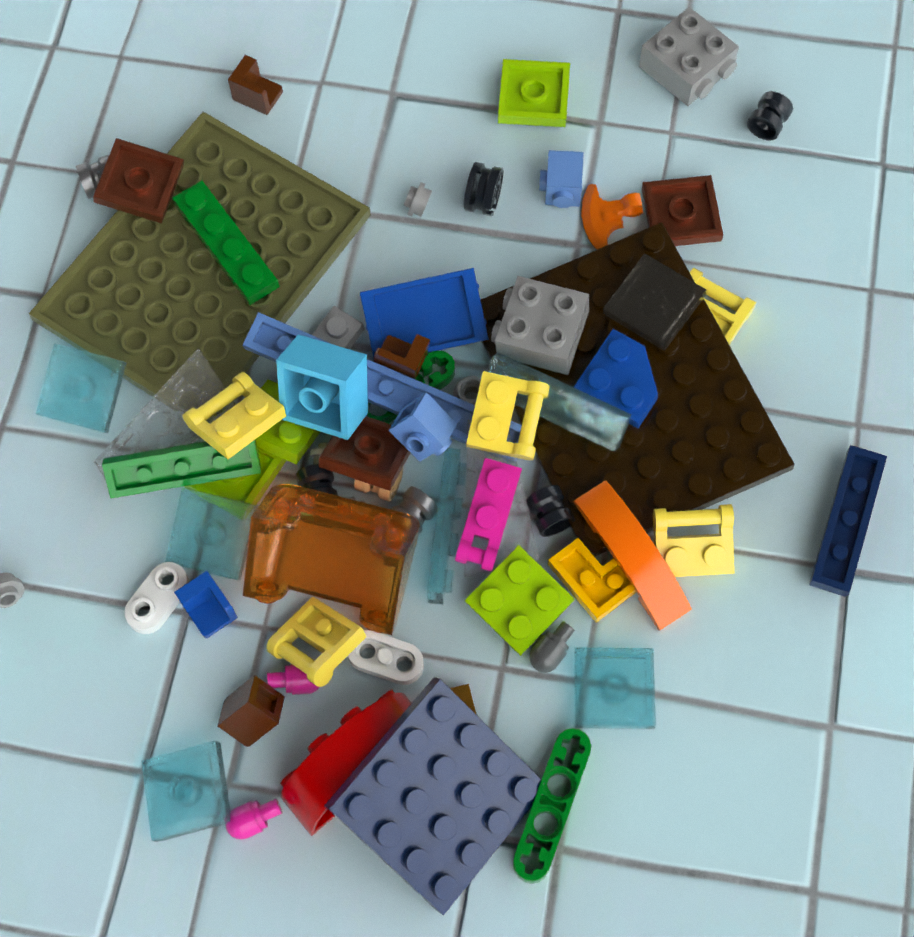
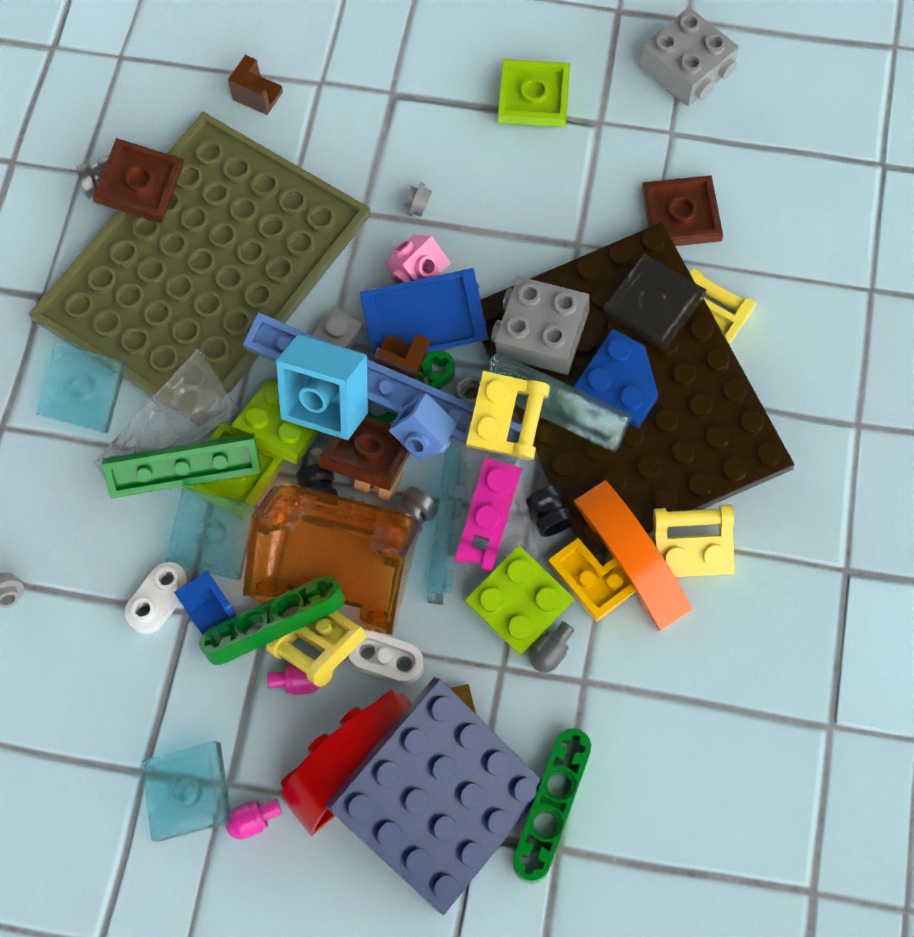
(226, 242): green plate -> none
(240, 423): light yellow plate -> none
(251, 711): reddish brown panel -> none
(273, 625): none -> green beam
(417, 259): none -> bright pink brick
(483, 188): black wheel -> none
(562, 178): medium blue brick -> none
(604, 217): orange piece -> none
(614, 688): clear light blue plate -> none
(771, 113): black wheel -> none
(848, 521): dark blue plate -> none

